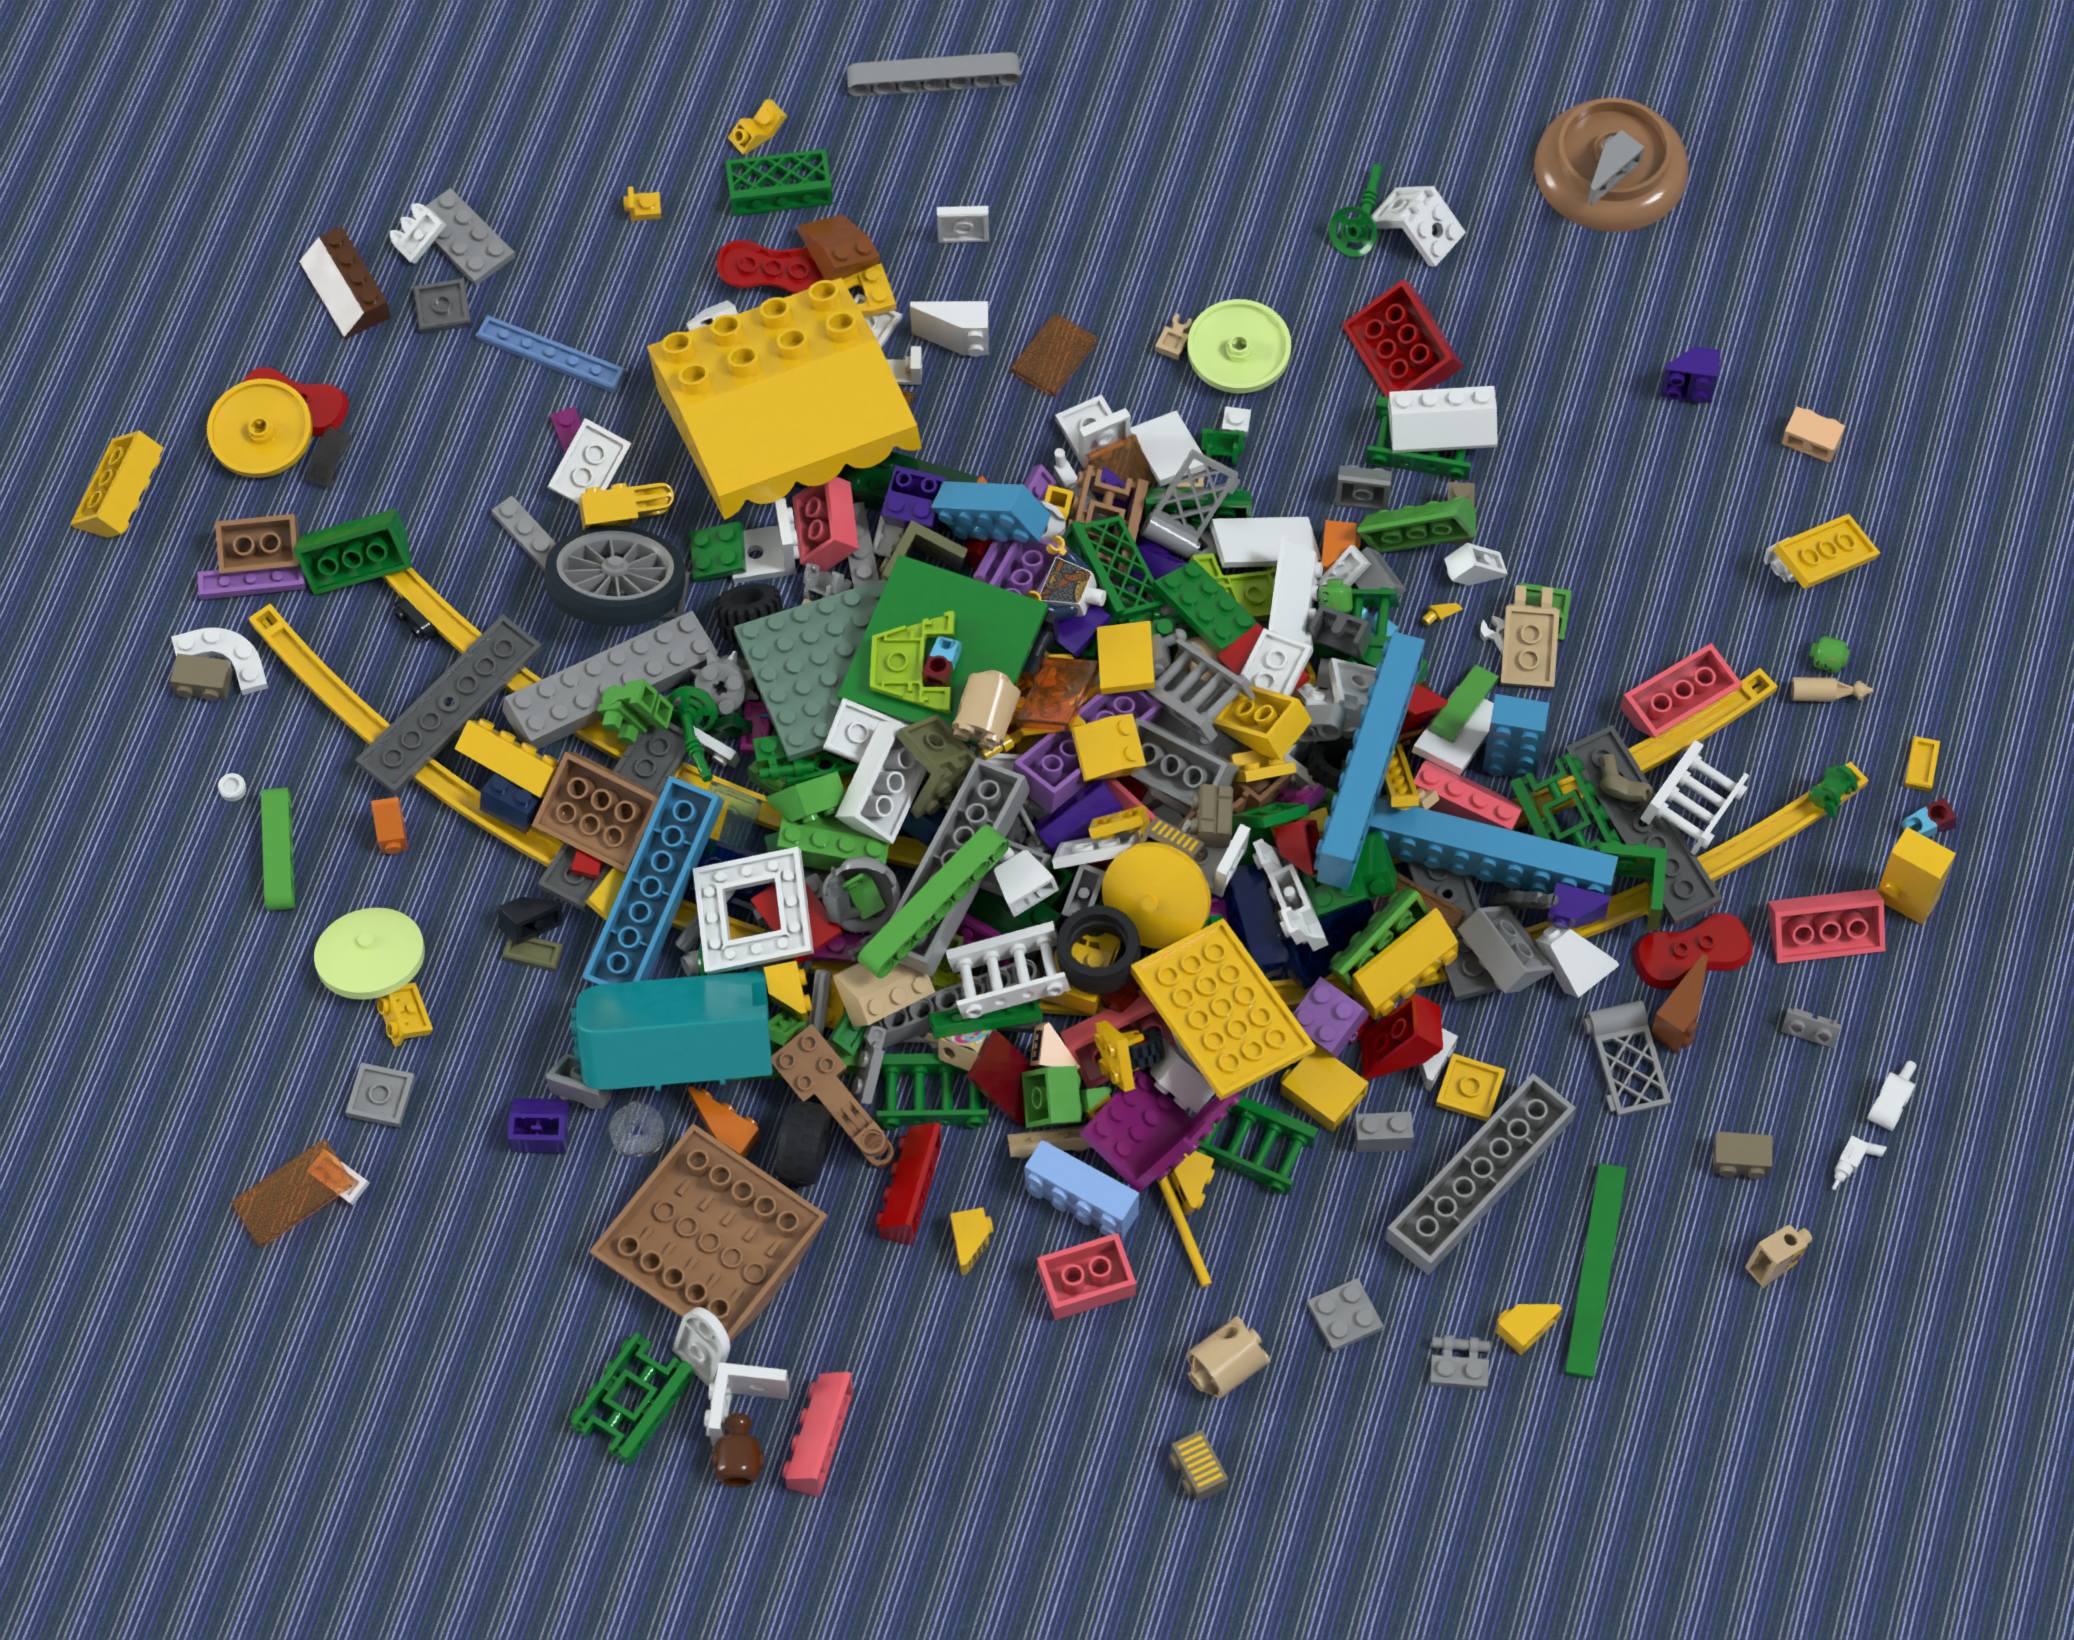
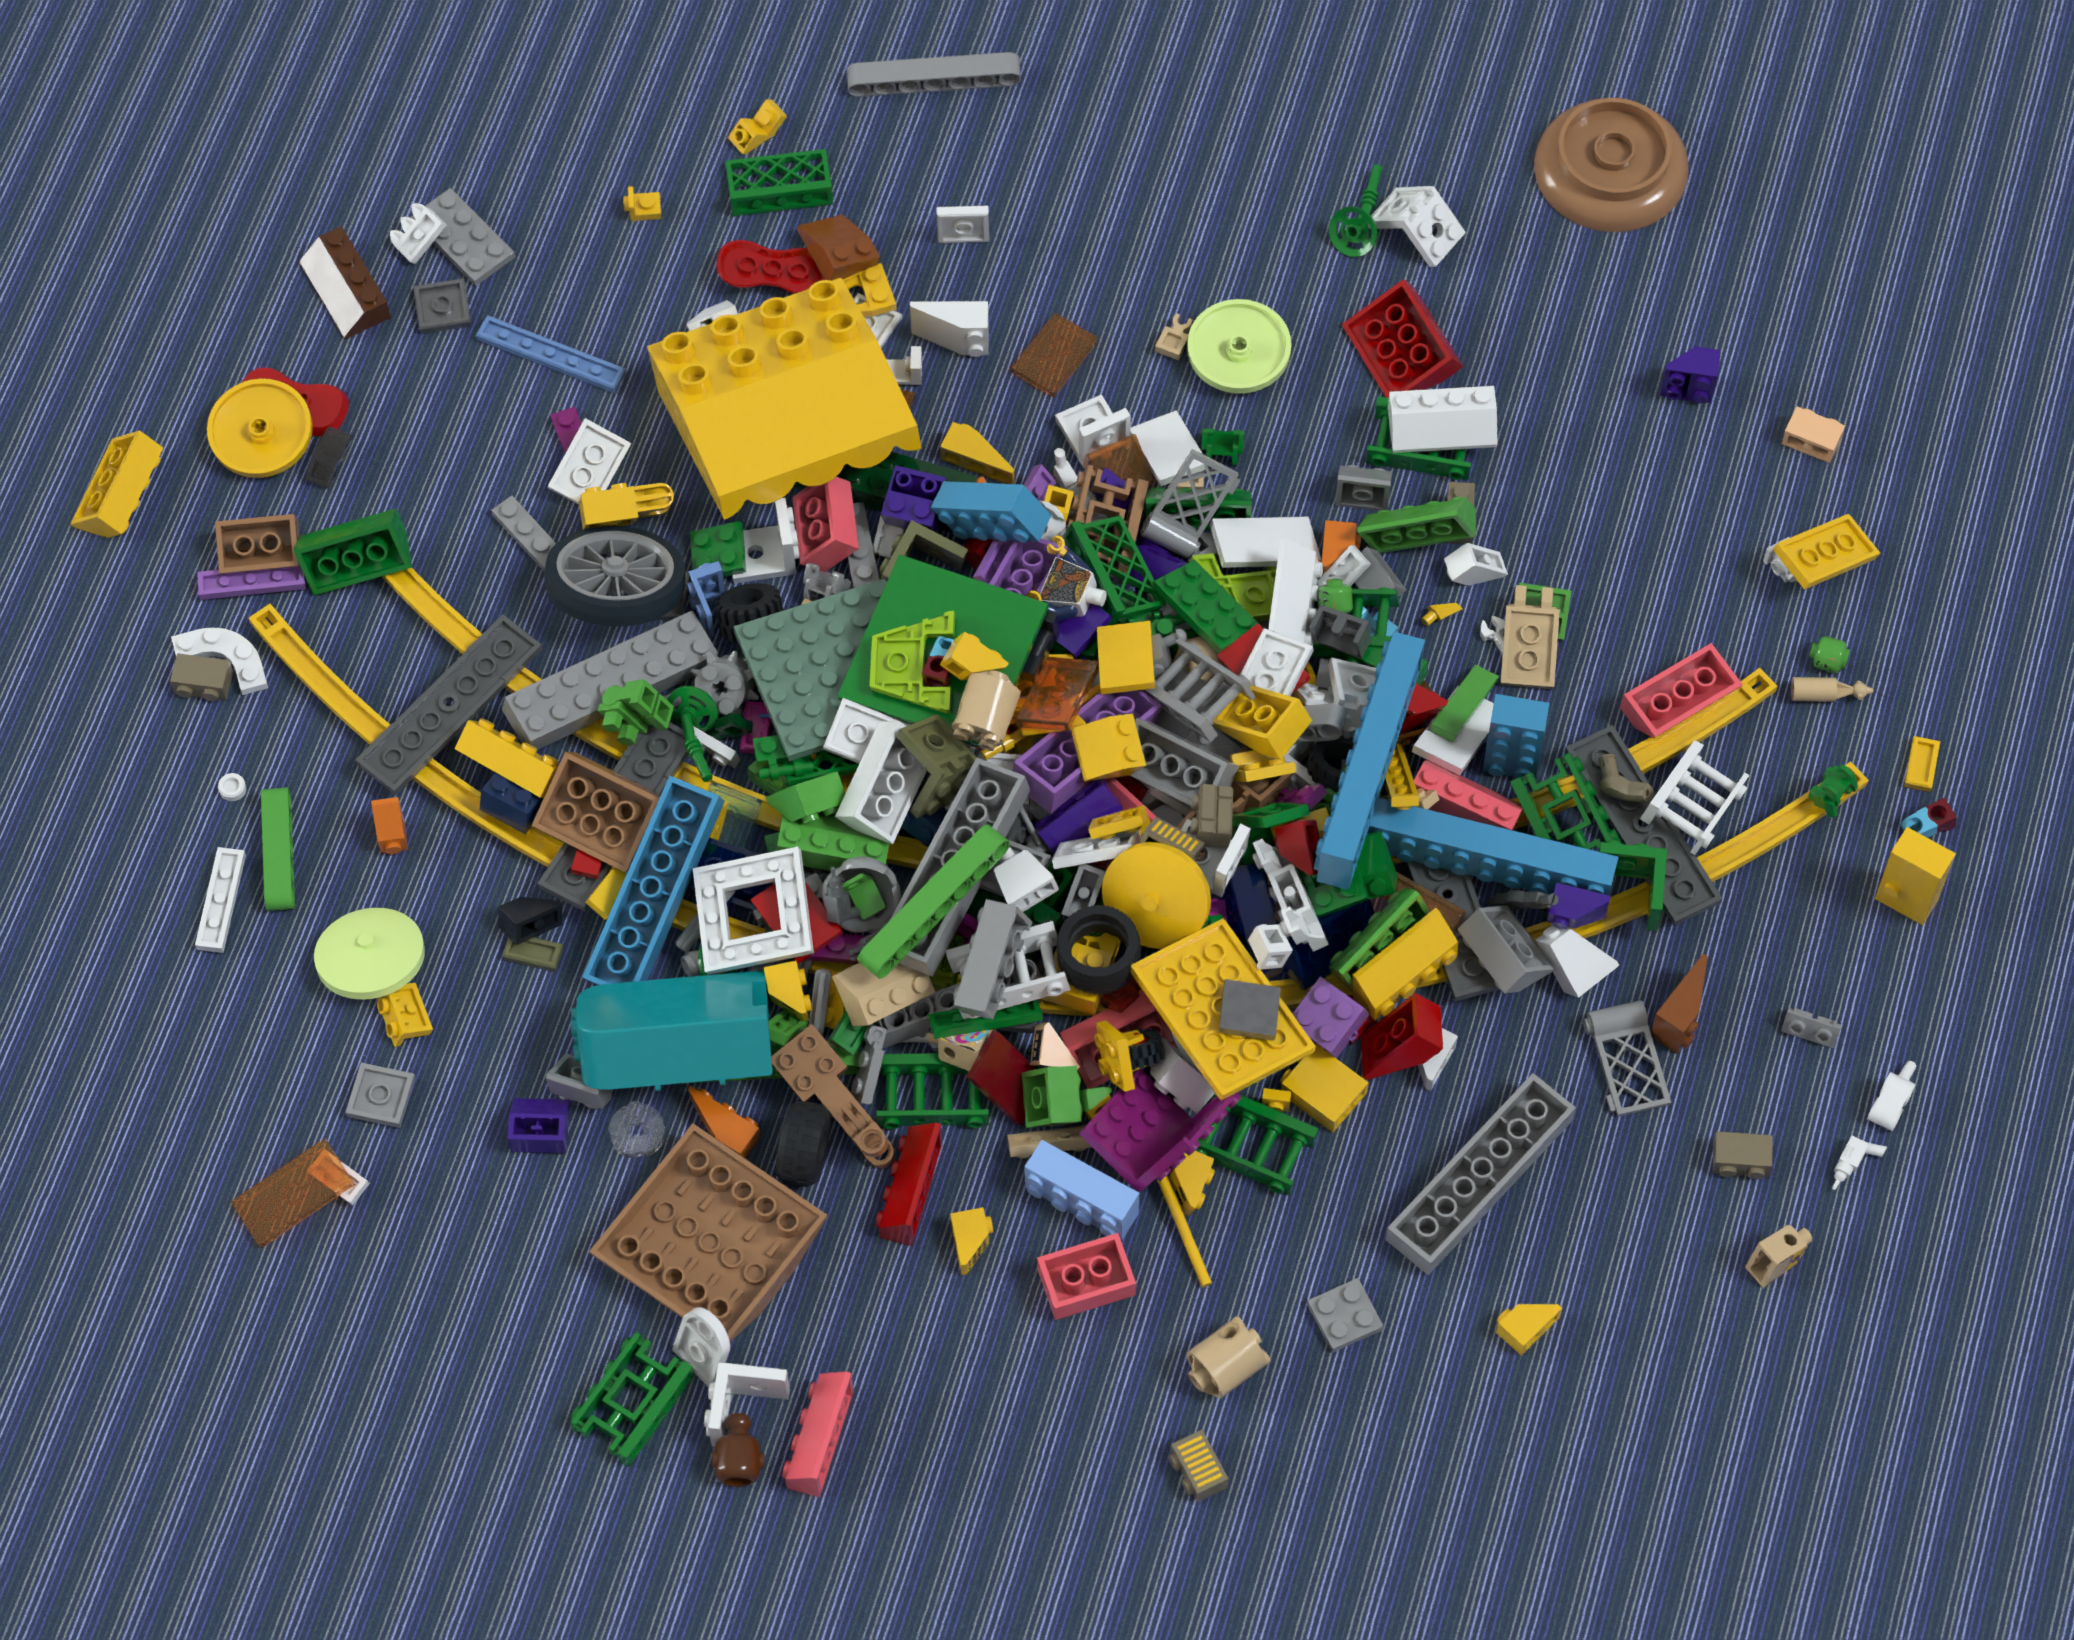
(220, 900): none -> white plate
(418, 623): black plate -> none
(705, 584): none -> medium blue bracket
(970, 656): none -> yellow slope
(972, 452): none -> yellow slope
(990, 958): none -> light grey wedge
(1236, 419): white plate -> none
(1249, 1009): none -> flat silver tile
(1269, 946): none -> white brick
(1277, 1099): none -> yellow plate
(1383, 1132): light grey brick -> none
(1460, 1371): light grey plate -> none
(1470, 1087): yellow plate -> none
(1595, 1271): green tile -> none
(1619, 157): light grey slope -> none
(1668, 956): red plate -> none
(1827, 925): coral slope -> none

